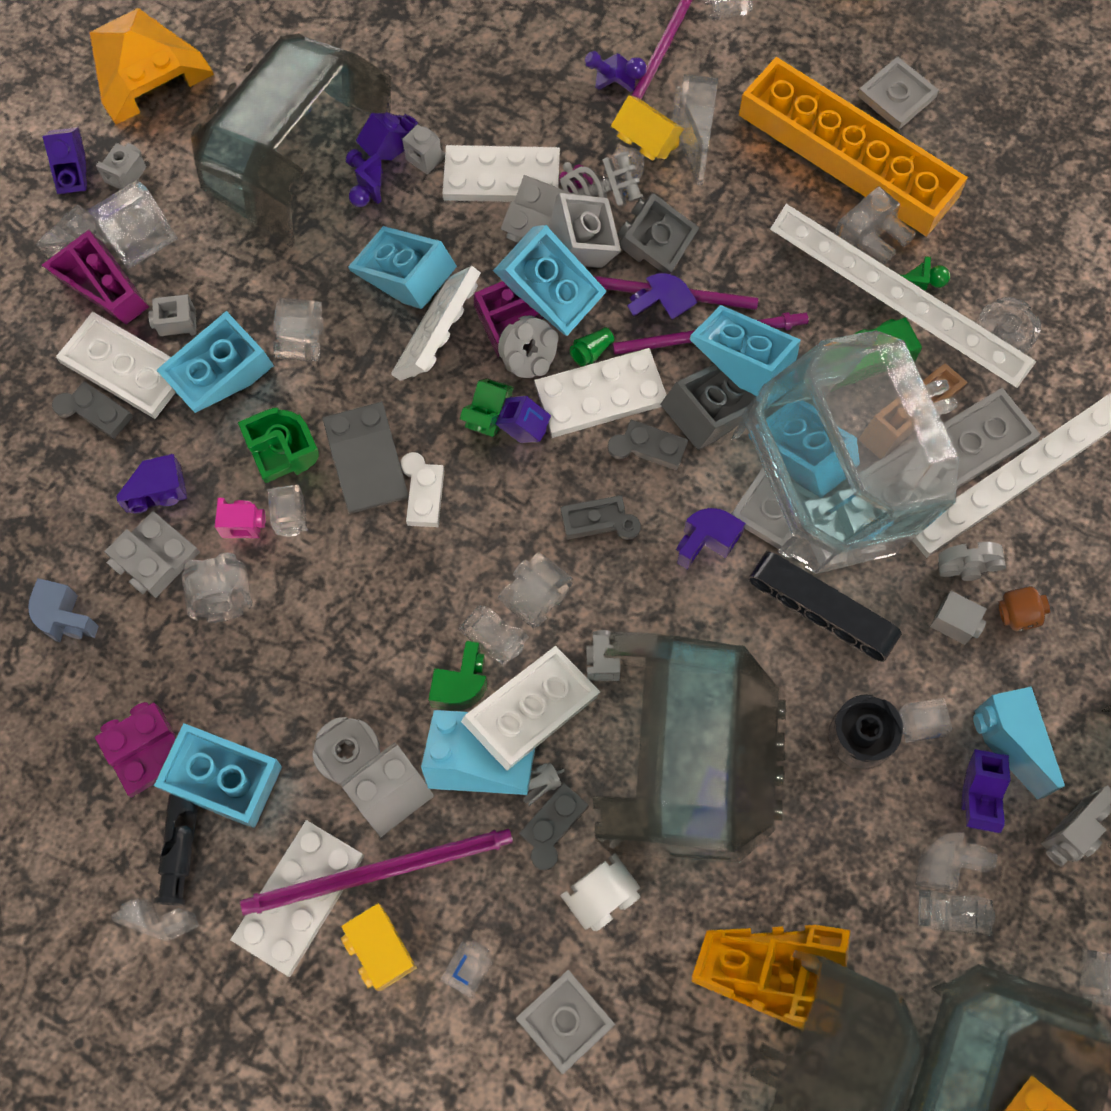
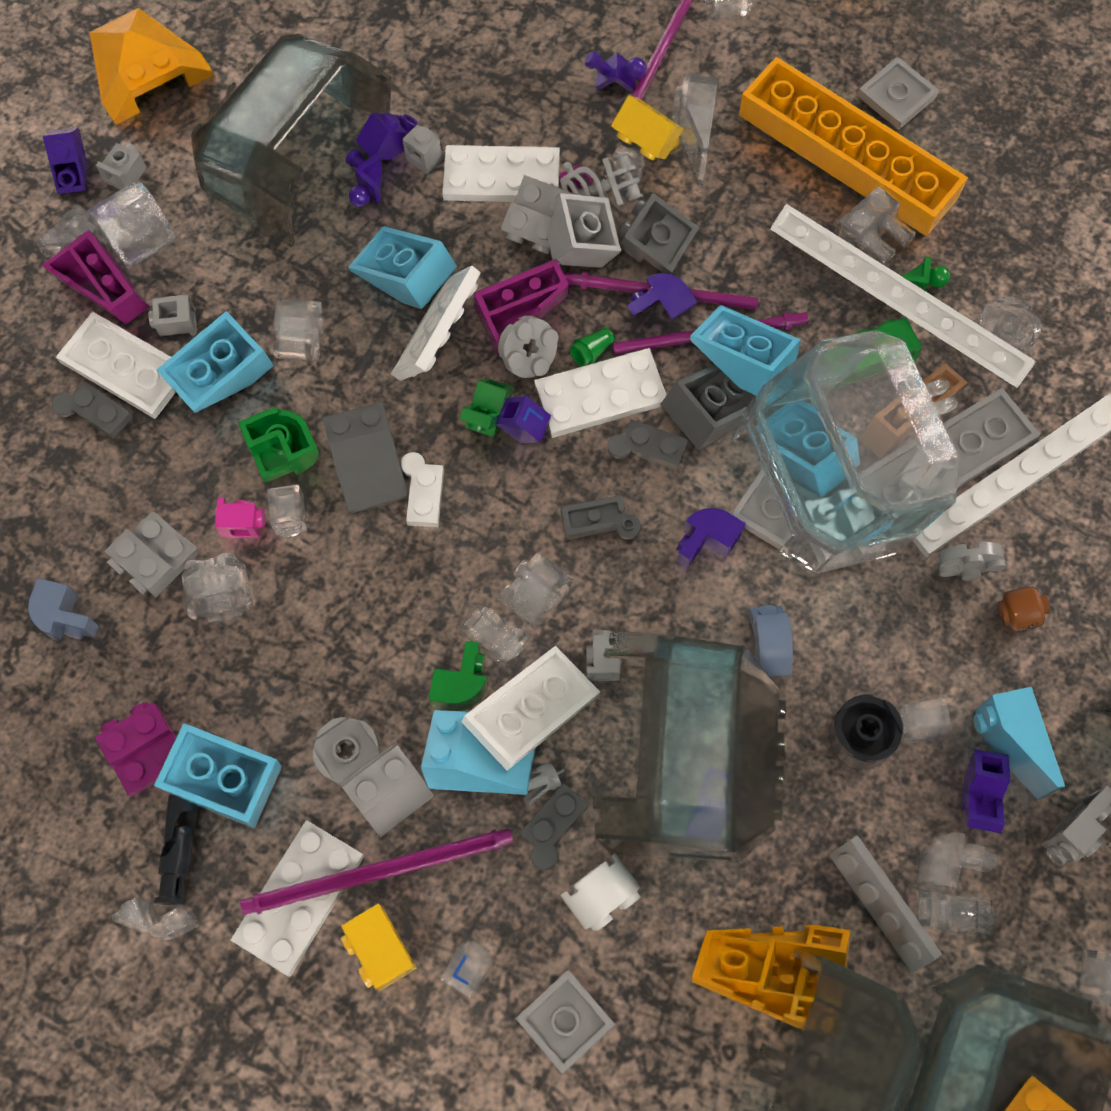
(153, 484): dark purple slope -> none
(550, 279): medium azure slope -> none
(772, 639): none -> sand blue brick
(825, 606): black beam -> none
(885, 904): none -> light grey plate
(959, 618): light grey brick -> none

